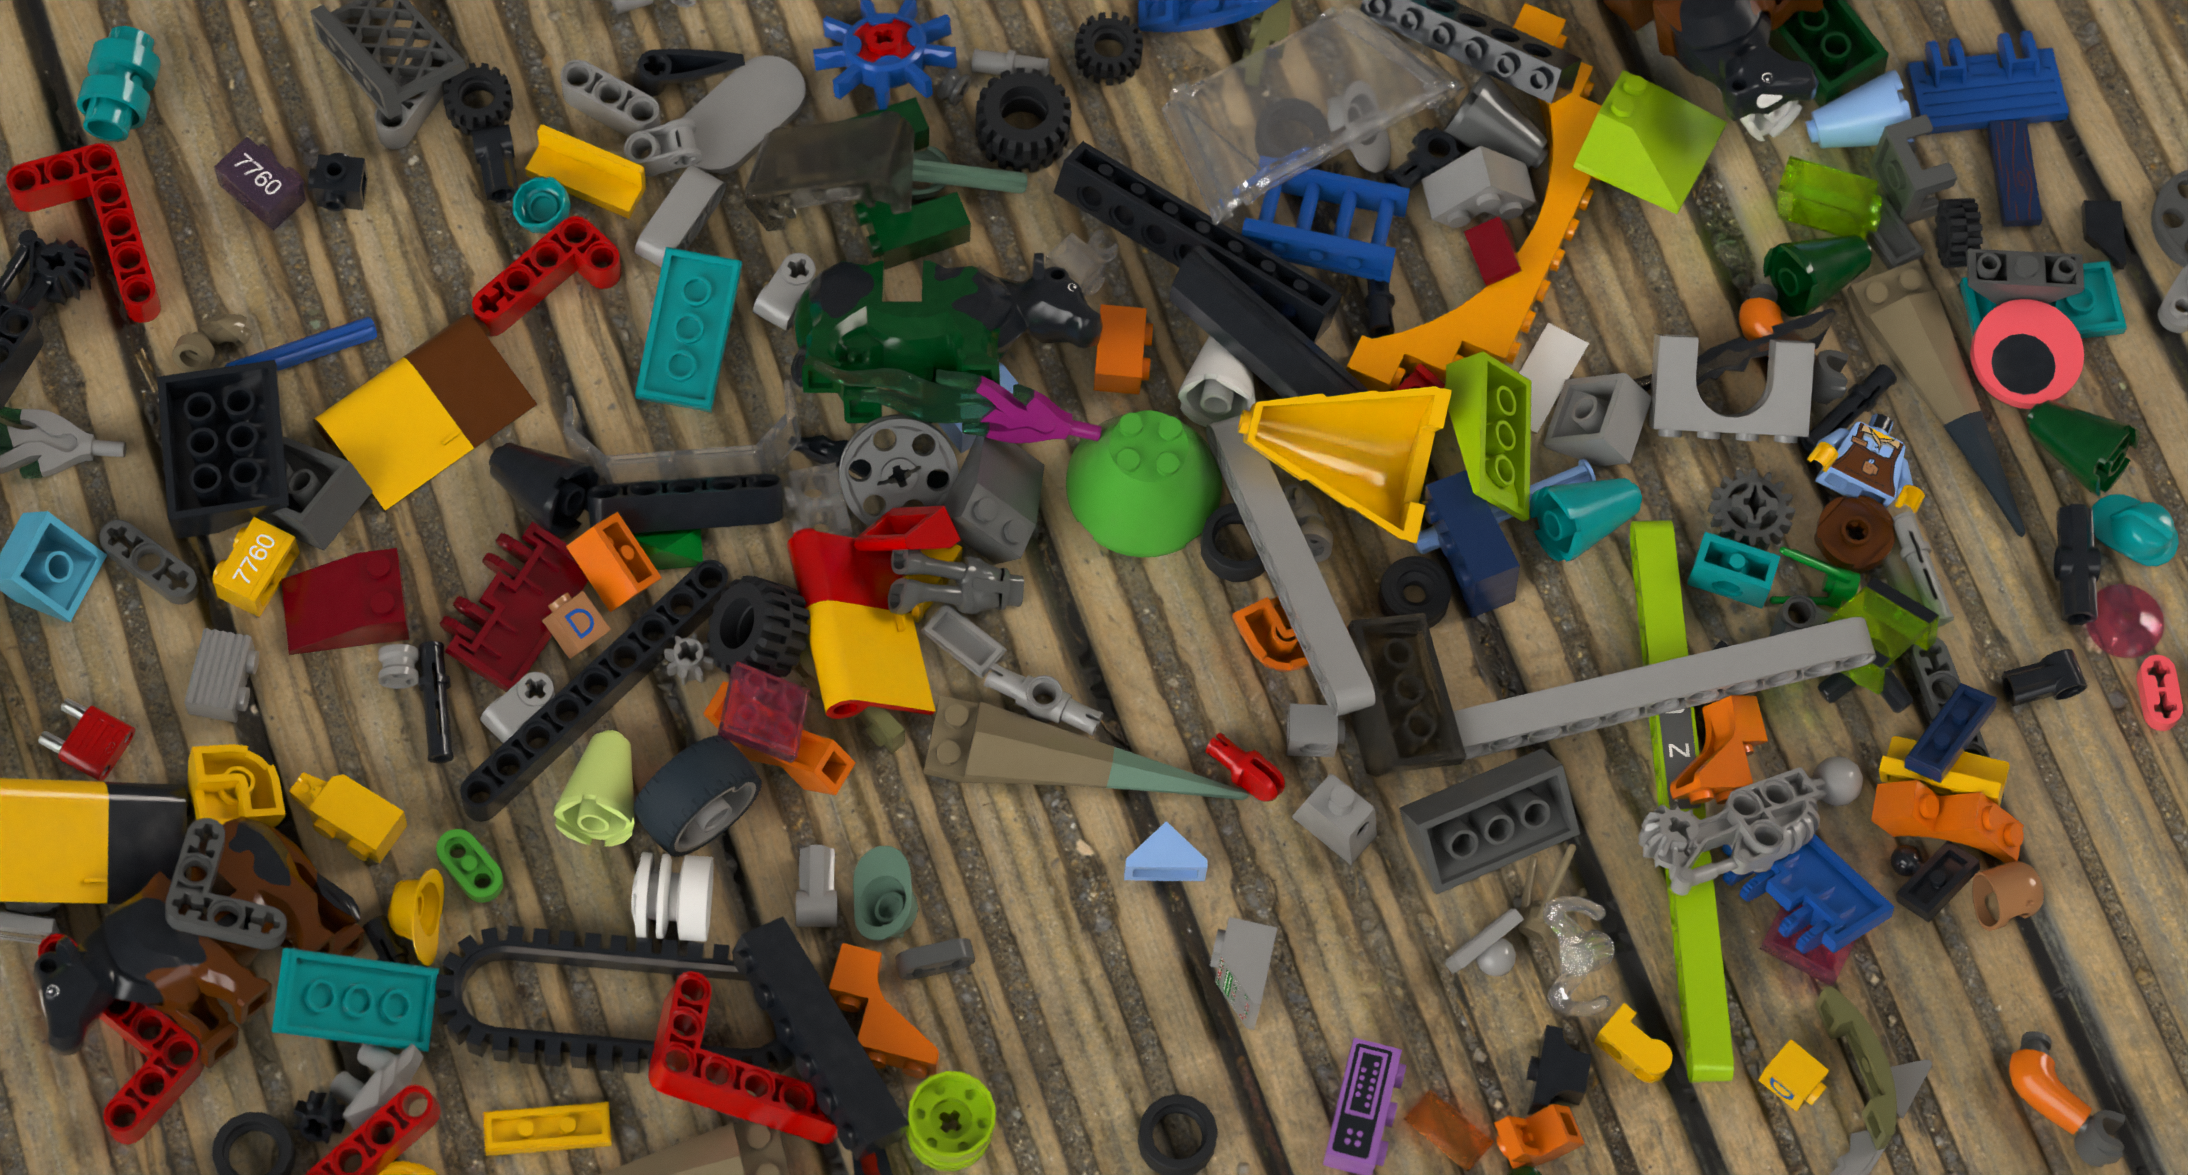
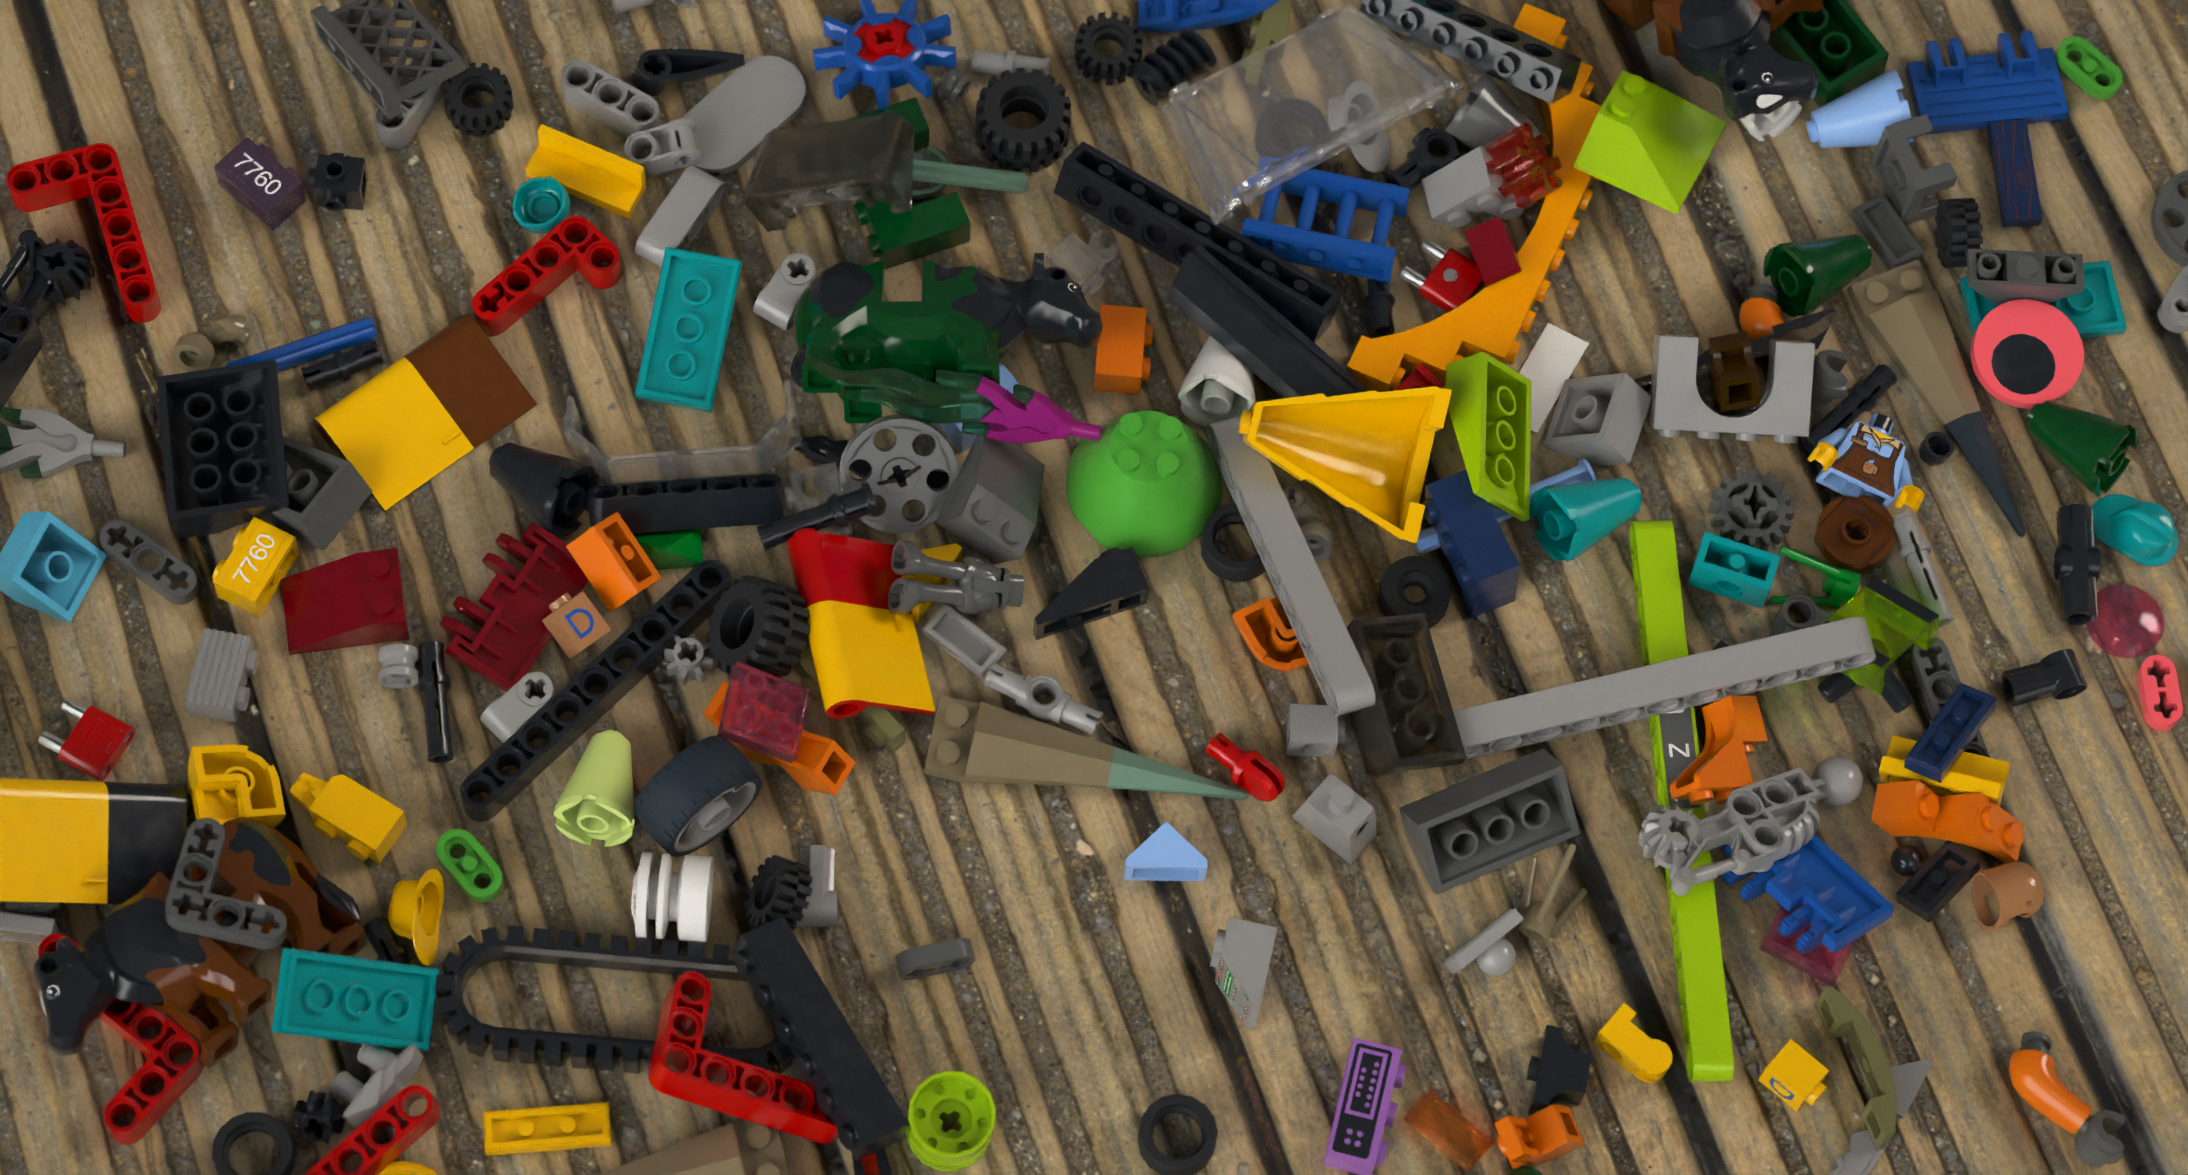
(120, 76): teal piece -> none
(342, 365): none -> black pin
(495, 155): black piece -> none
(778, 892): none -> black tyre
(836, 511): none -> black pin
(883, 894): sand green piece -> none
(884, 1031): orange arch -> none
(909, 530): red tile -> none
(1101, 590): none -> black slope
(1170, 63): none -> black piece
(1450, 282): none -> red piece
(1523, 165): none -> clear red gear
(1579, 954): clear piece -> none
(1733, 372): none -> dark brown brick
(1828, 199): clear neon green window -> none
(1935, 448): none -> black hinge
(2091, 67): none -> bright green plate
(2104, 229): black tile -> none

